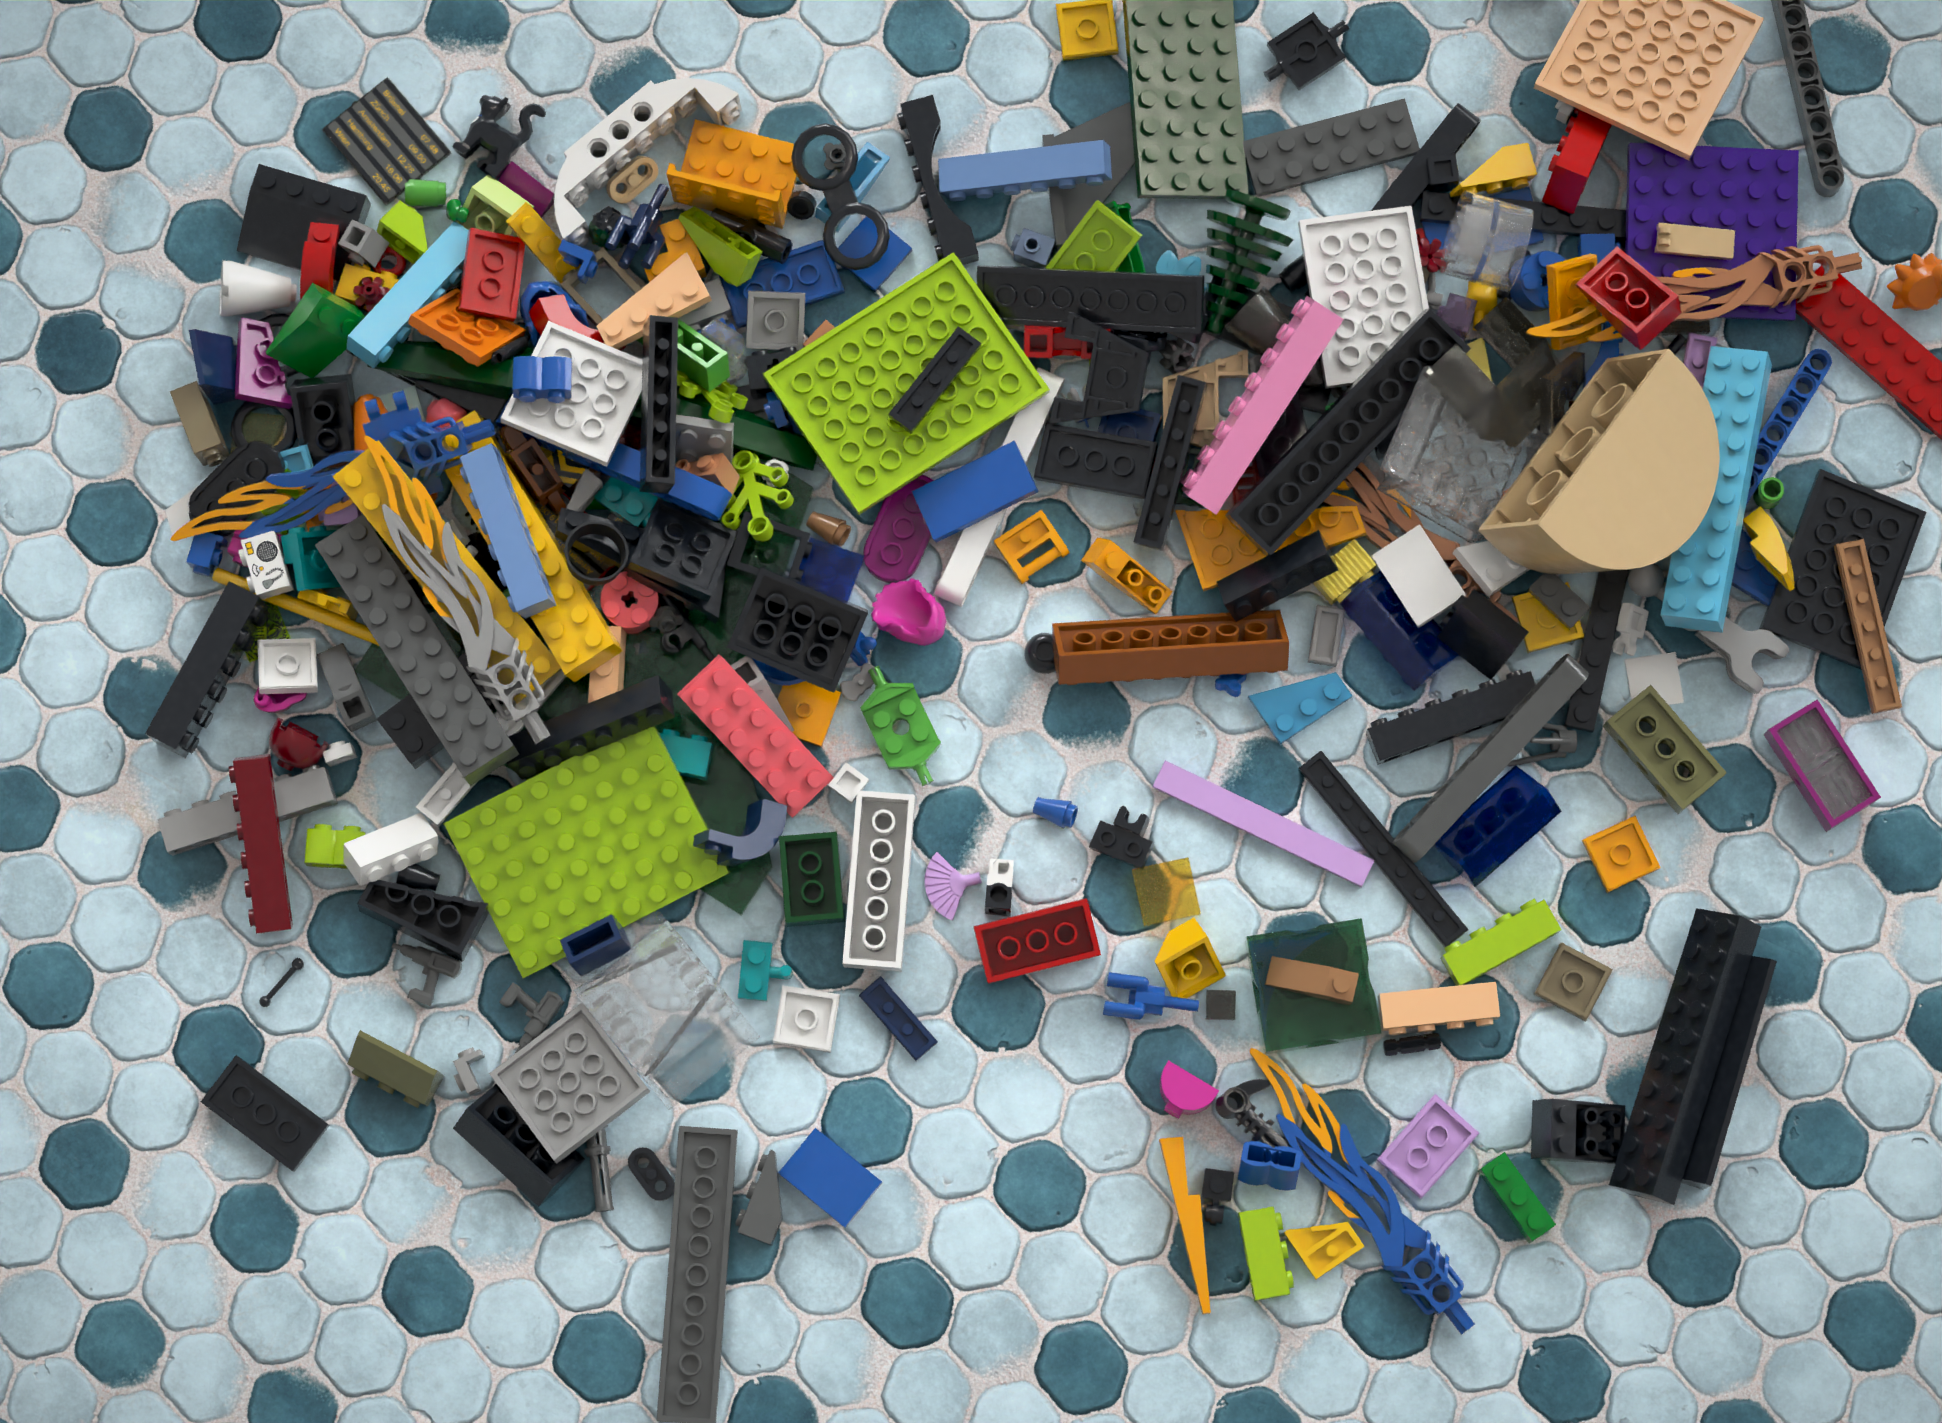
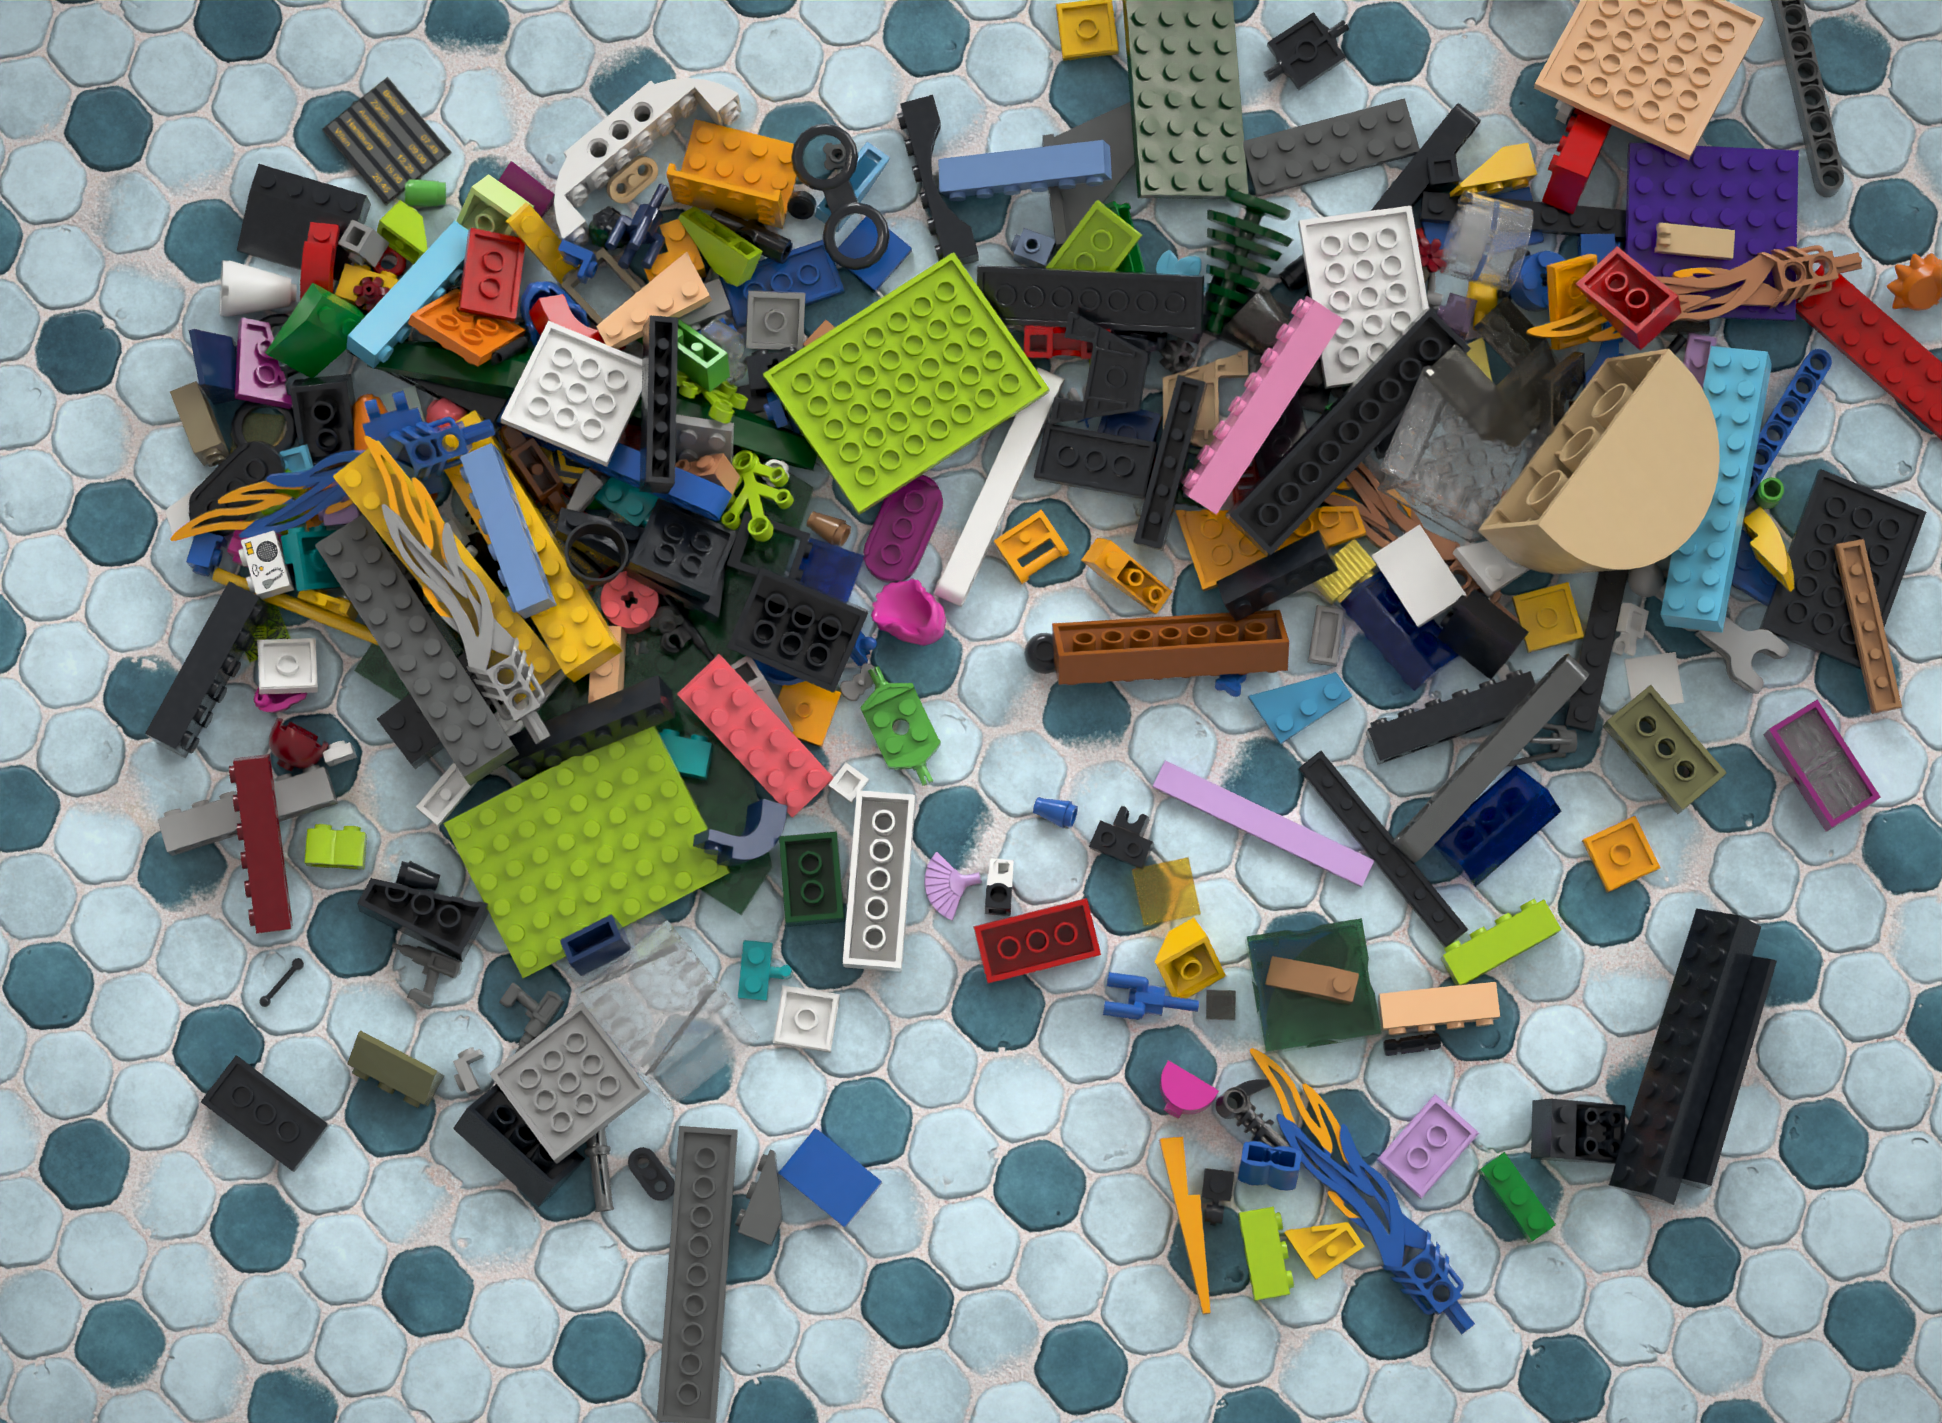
(346, 688): dark grey slope -> none
(390, 849): white brick -> none
(455, 212): green arm -> none
(494, 138): black animal -> none
(542, 378): blue brick -> none
(898, 1018): dark blue tile -> none
(934, 380): black plate -> none
(975, 491): blue tile -> none
(1559, 599): dark grey plate -> none
(1573, 981): dark tan tile -> none

